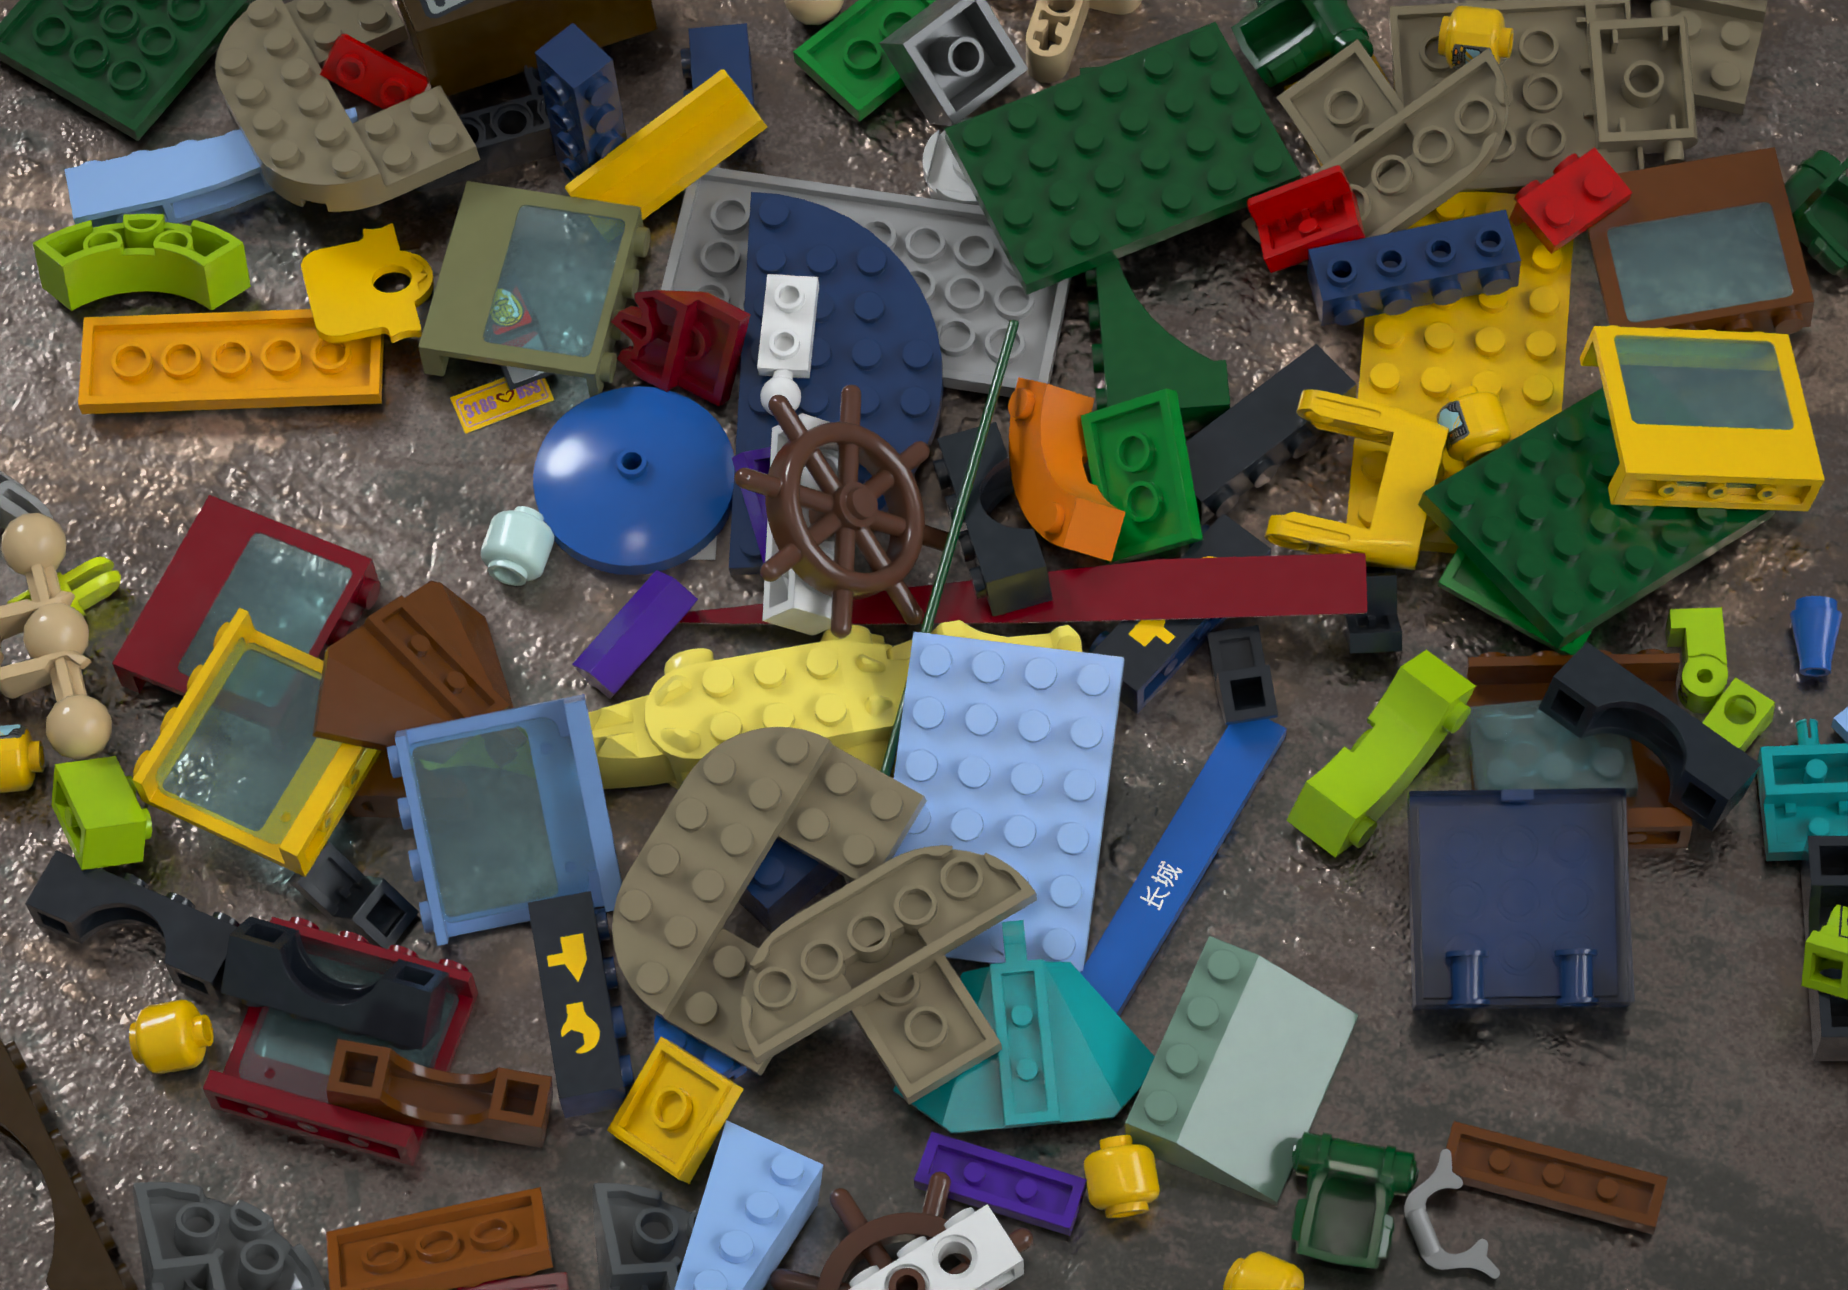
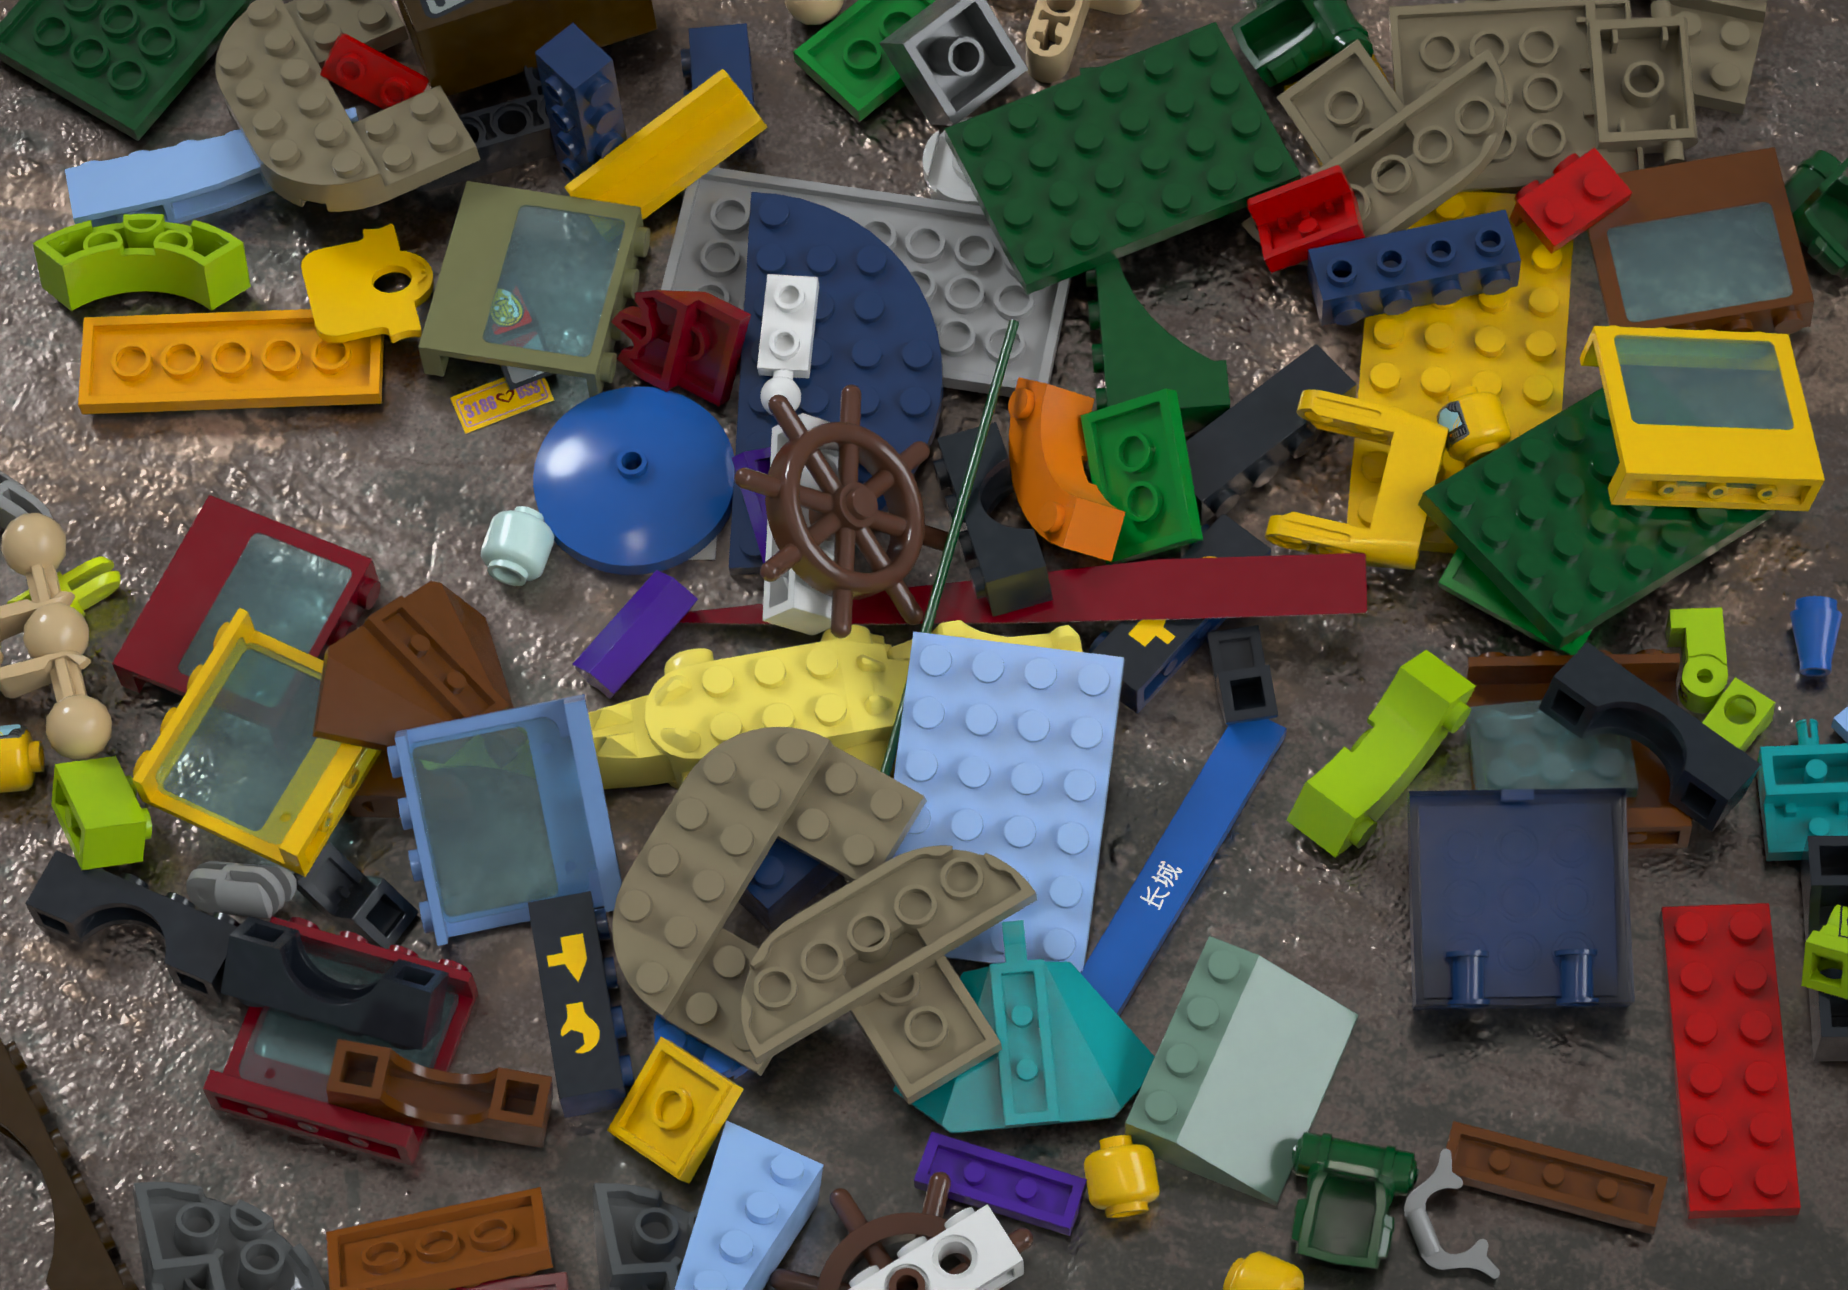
(170, 1036): yellow head -> none
(240, 888): none -> light grey arm
(1379, 627): black slope -> none
(1471, 32): yellow head -> none
(1729, 1061): none -> red plate

